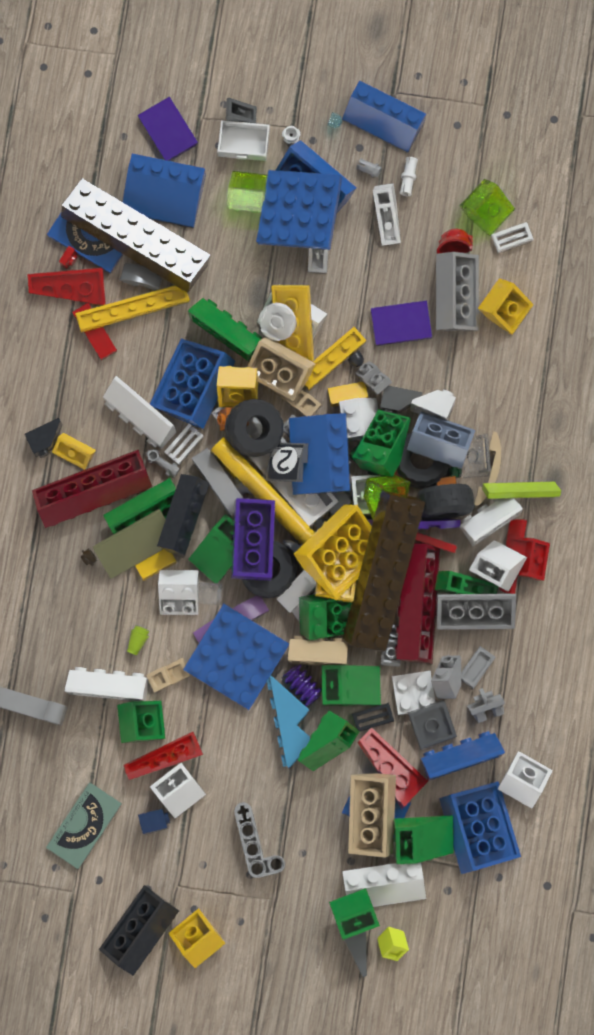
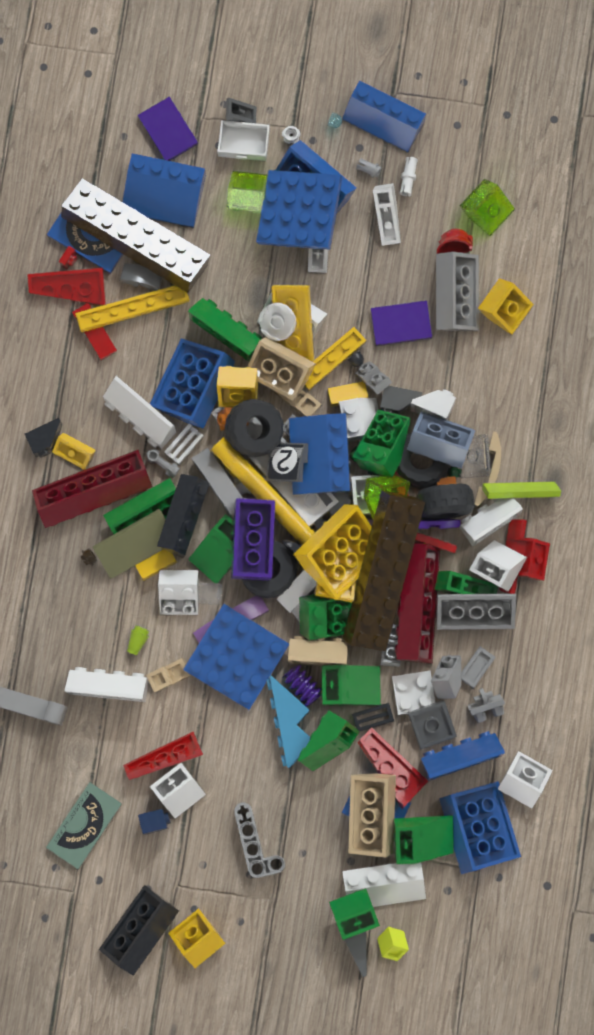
(141, 721): green slope -> none
(514, 244): white tile -> none

